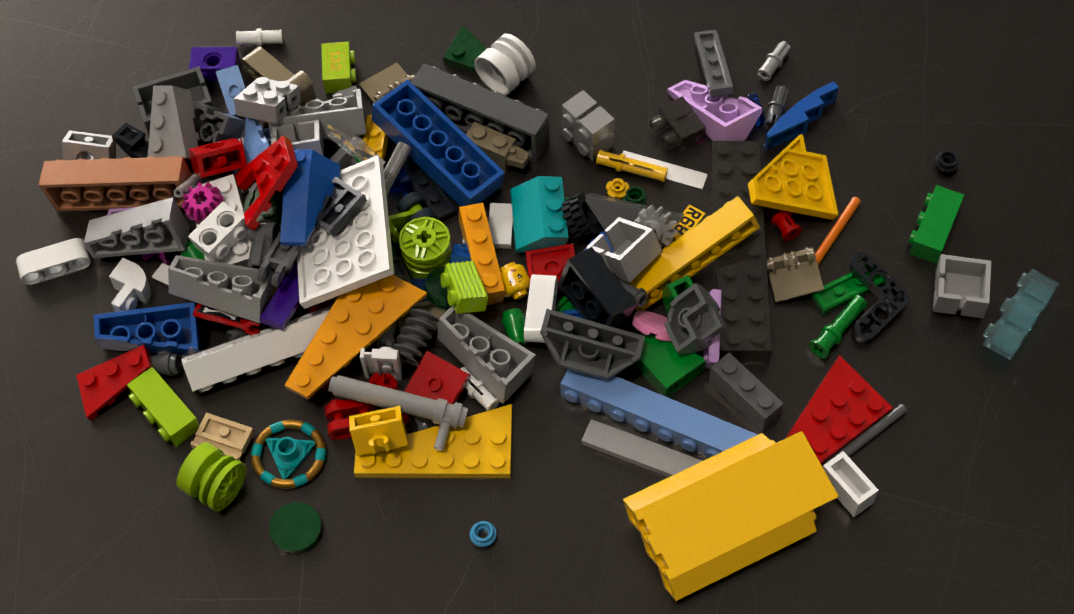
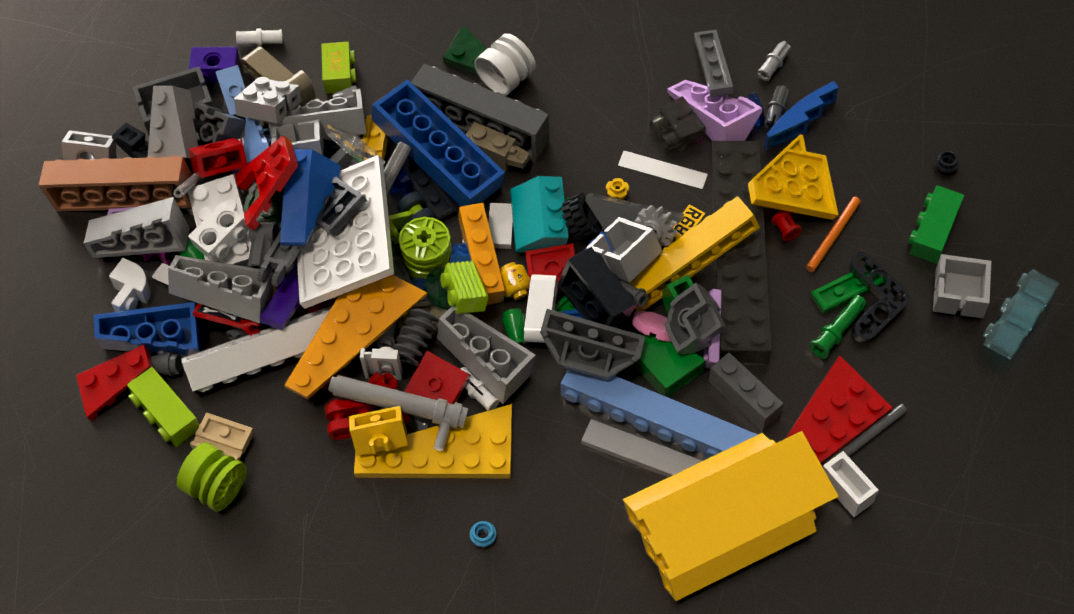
(53, 261): white beam -> none
(201, 201): dark pink gear -> none
(288, 454): teal piece -> none
(295, 528): dark green tile -> none
(384, 82): dark tan hinge -> none
(587, 132): light grey piece -> none
(631, 165): yellow pin -> none
(635, 193): dark green plate -> none
(794, 274): dark tan hinge -> none

